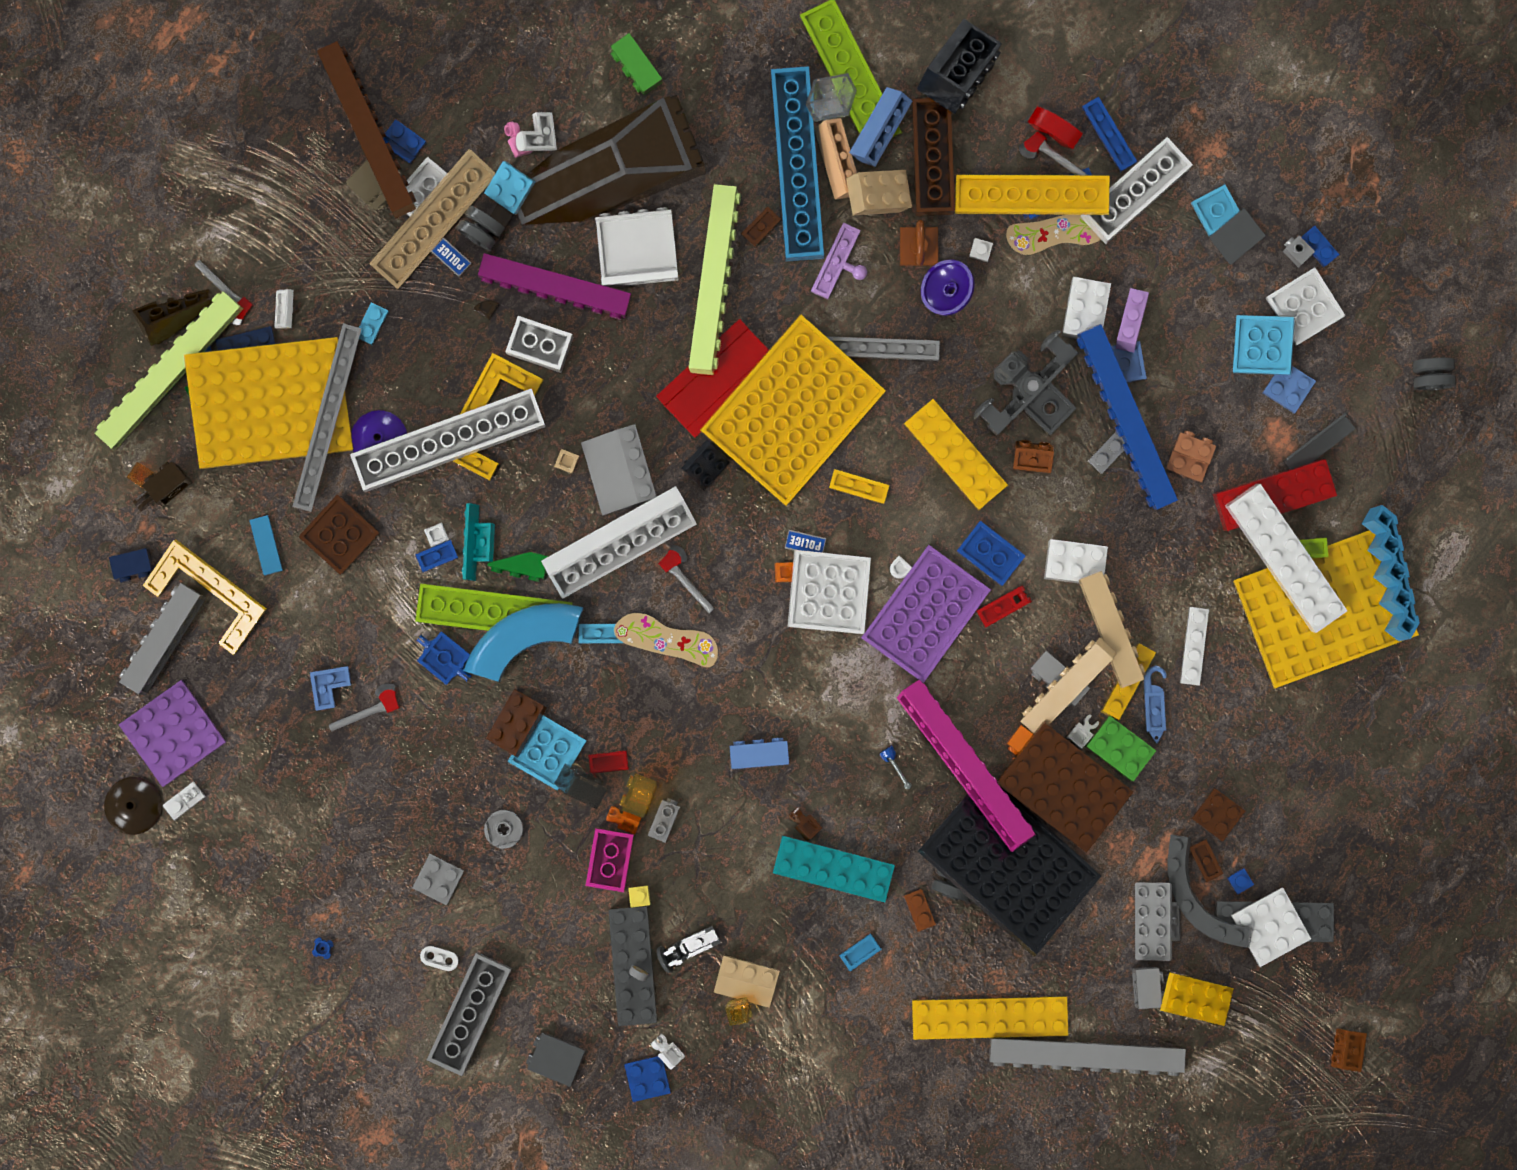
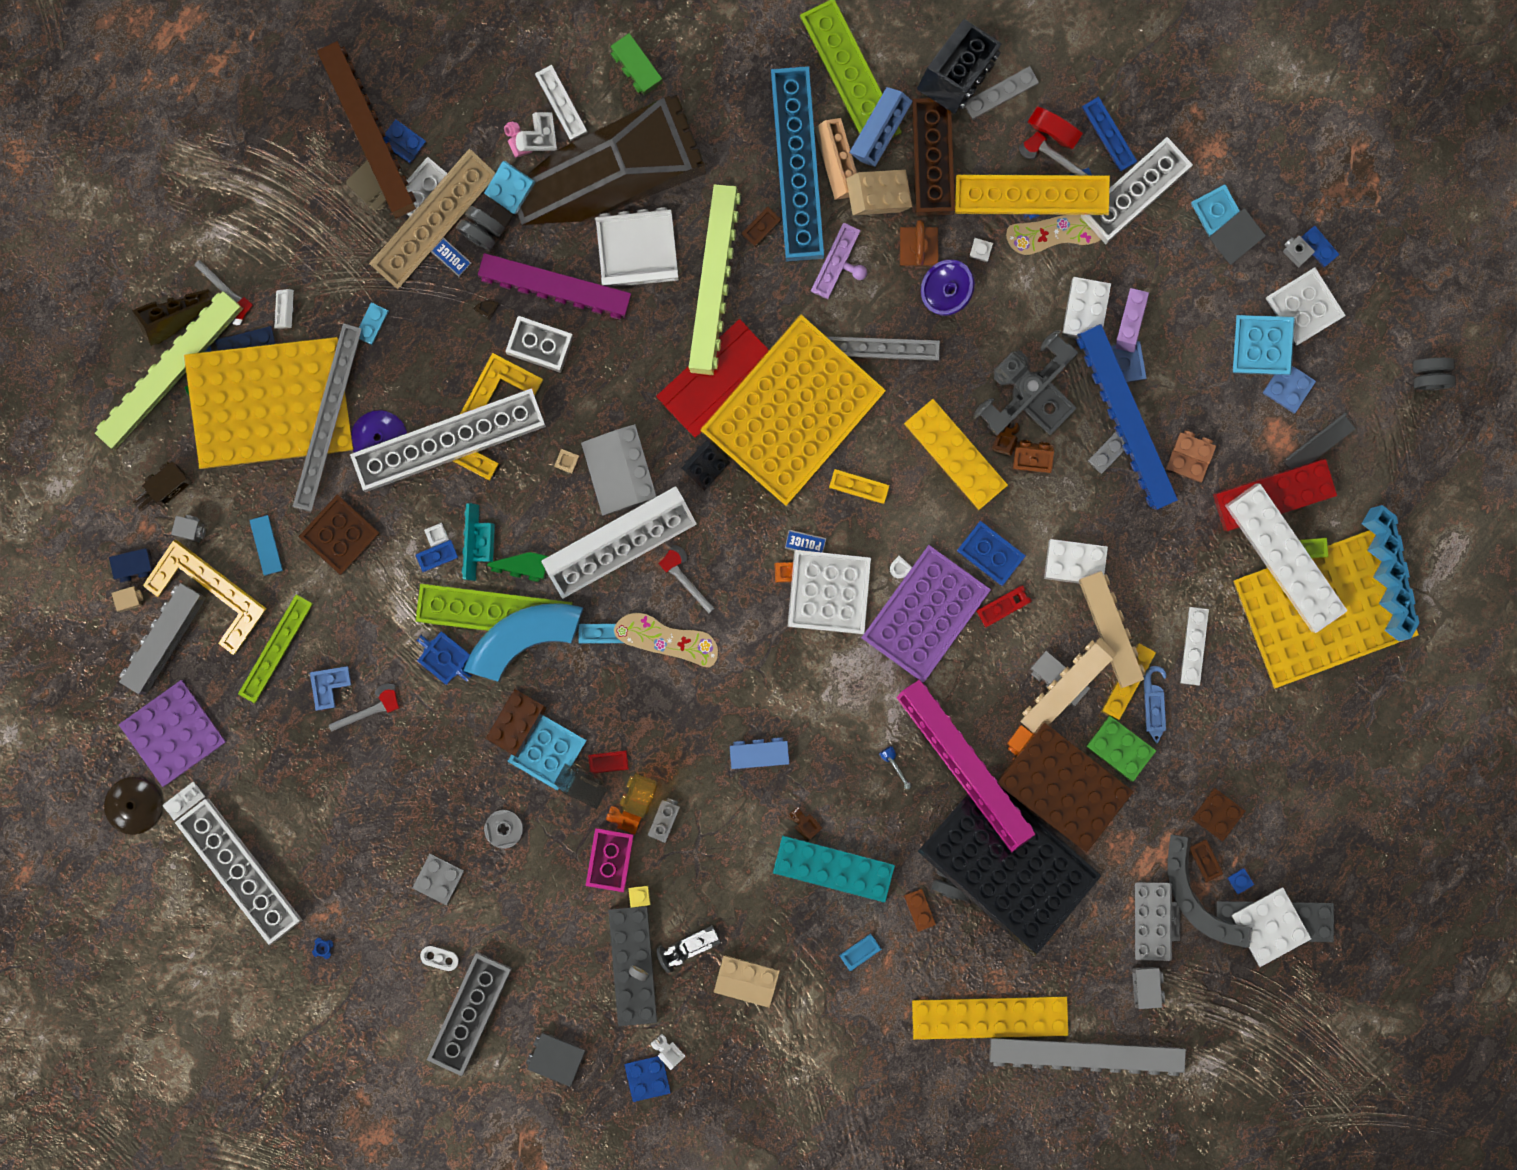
(127, 599): none -> tan brick
(139, 474): clear orange plate -> none
(188, 528): none -> light grey brick
(238, 871): none -> white brick
(275, 649): none -> lime plate
(561, 103): none -> white plate
(738, 1011): clear yellow brick -> none
(831, 97): clear brick -> none
(1001, 93): none -> light grey plate
(1006, 440): none -> reddish brown plate
(1081, 733): white plate -> none
(1196, 999): yellow plate -> none
(1348, 1050): dark orange bracket -> none

